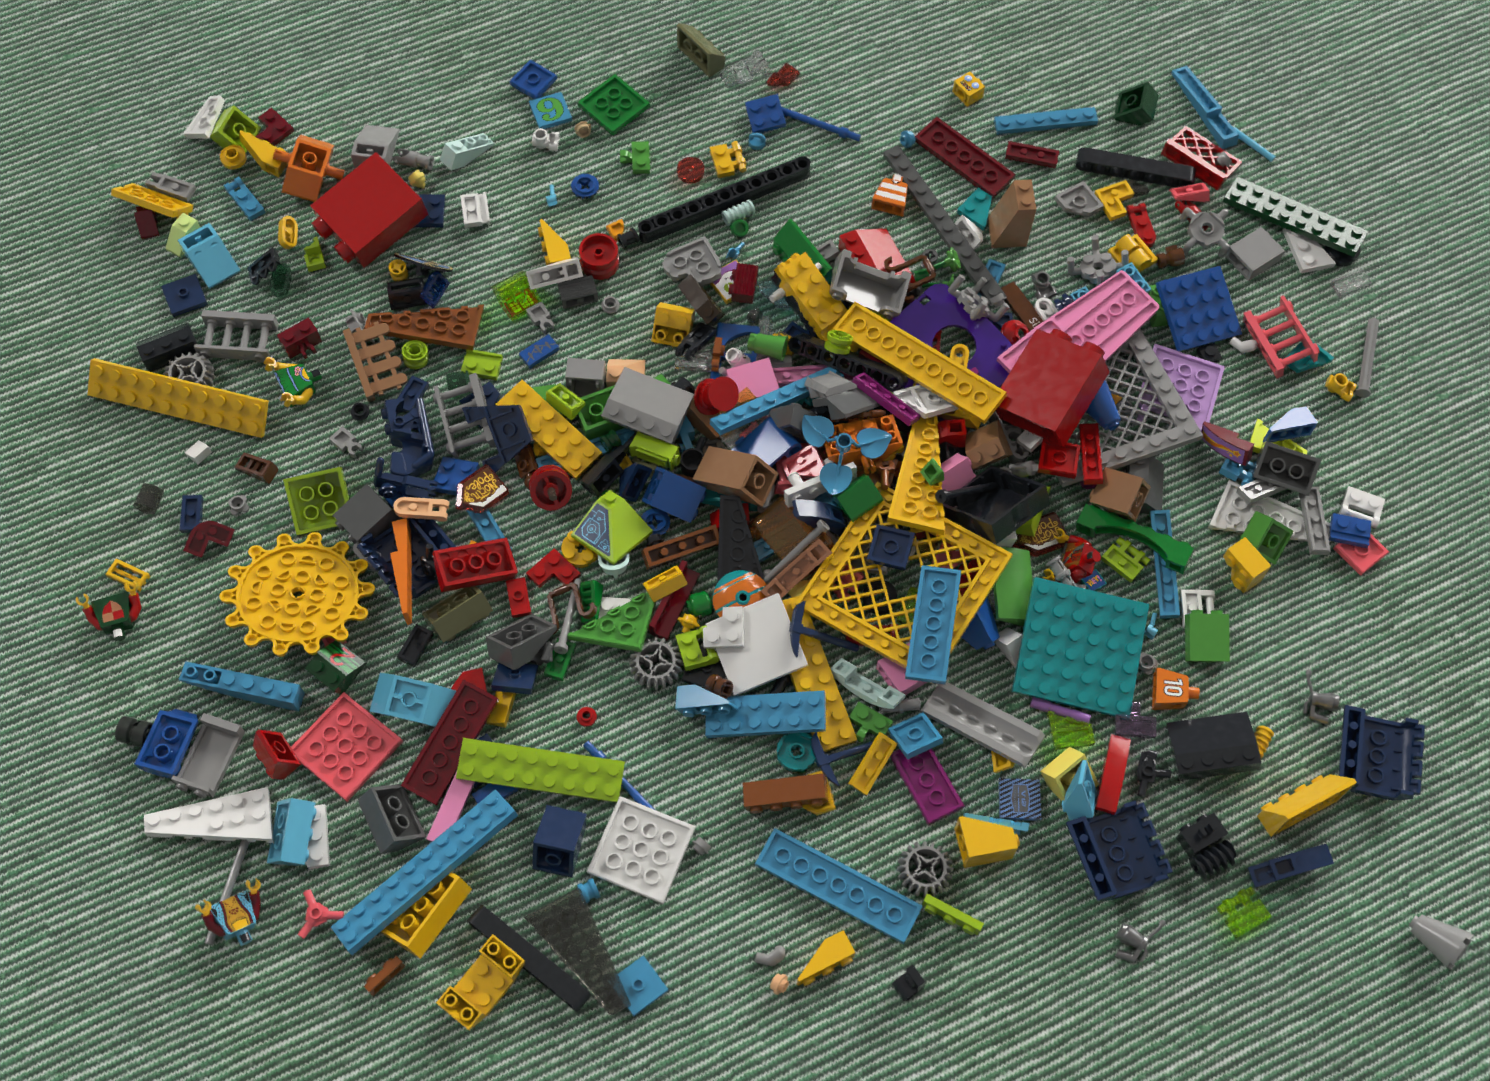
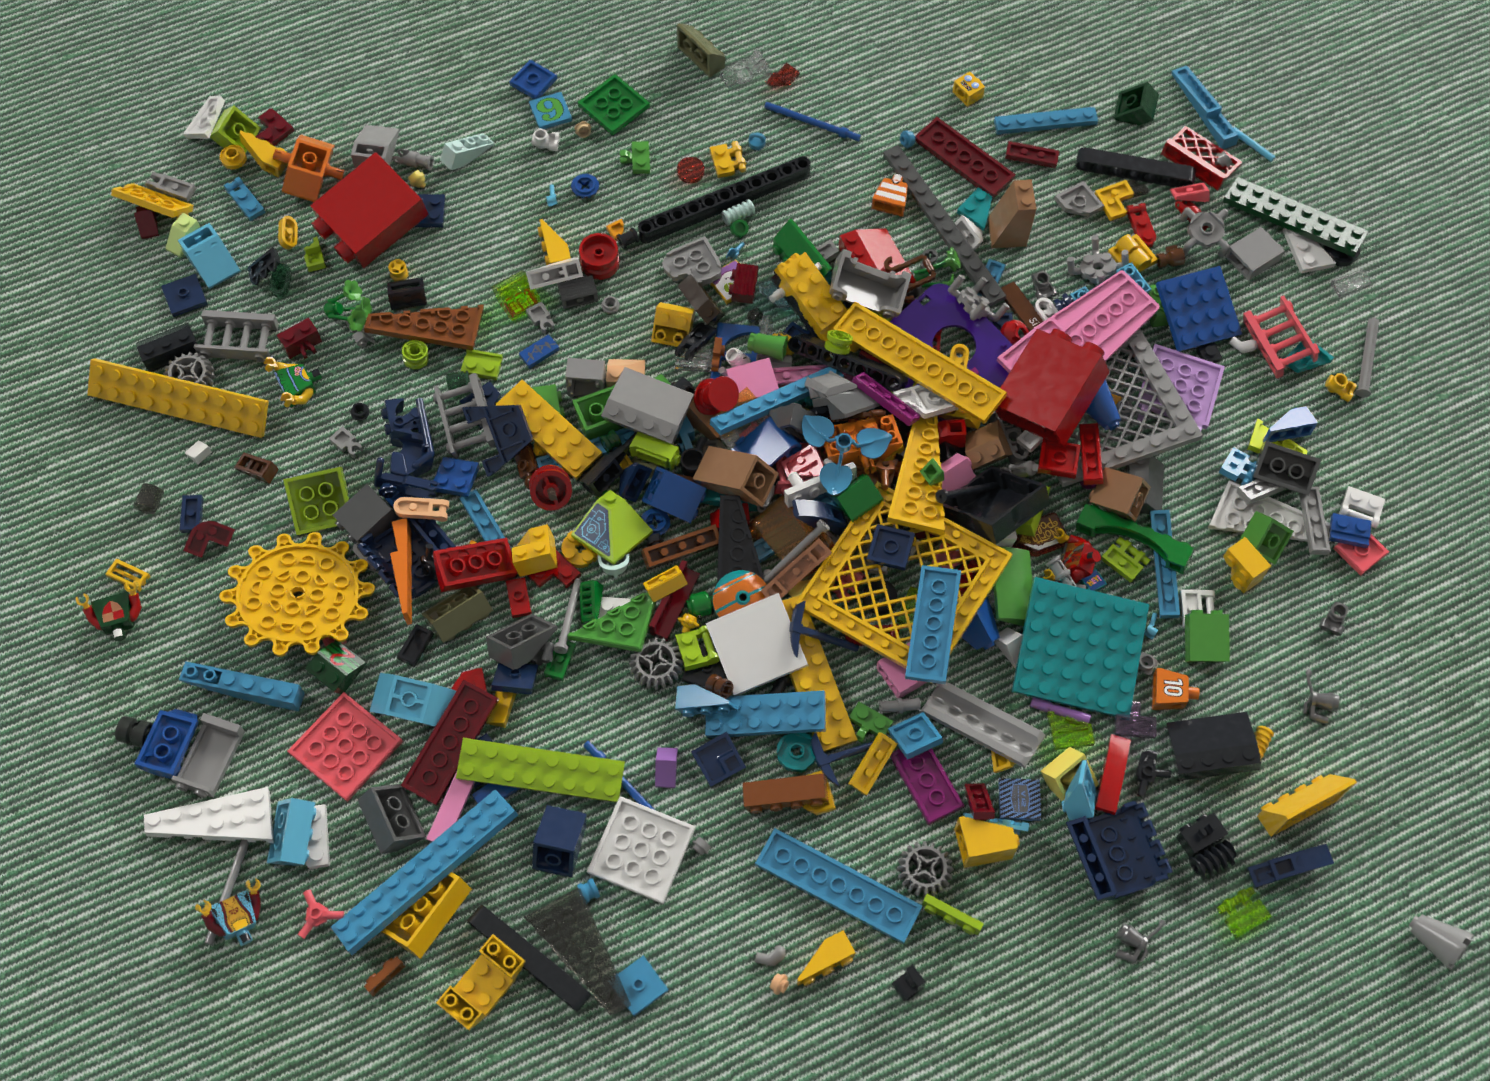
(234, 501): light grey plate -> none
(275, 754): red slope -> none
(358, 314): none -> bright green plant
(377, 368): medium nougat fence -> none
(413, 390): dark blue plate -> none
(424, 263): shield -> none
(442, 284): clear blue slope -> none
(475, 209): white plate -> none
(480, 491): tile -> none
(535, 551): none -> yellow slope
(563, 589): reddish brown piece -> none
(564, 401): lime slope -> none
(589, 721): red plate -> none
(666, 767): none -> medium lavender slope
(718, 759): none -> dark blue plate
(730, 634): white plate -> none
(765, 114): blue plate -> none
(864, 688): light aqua slope -> none
(979, 801): none -> dark red plate
(997, 300): light grey plate -> none
(1227, 443): slope -> none
(1333, 622): none -> flat silver plate
(1381, 755): dark blue slope -> none

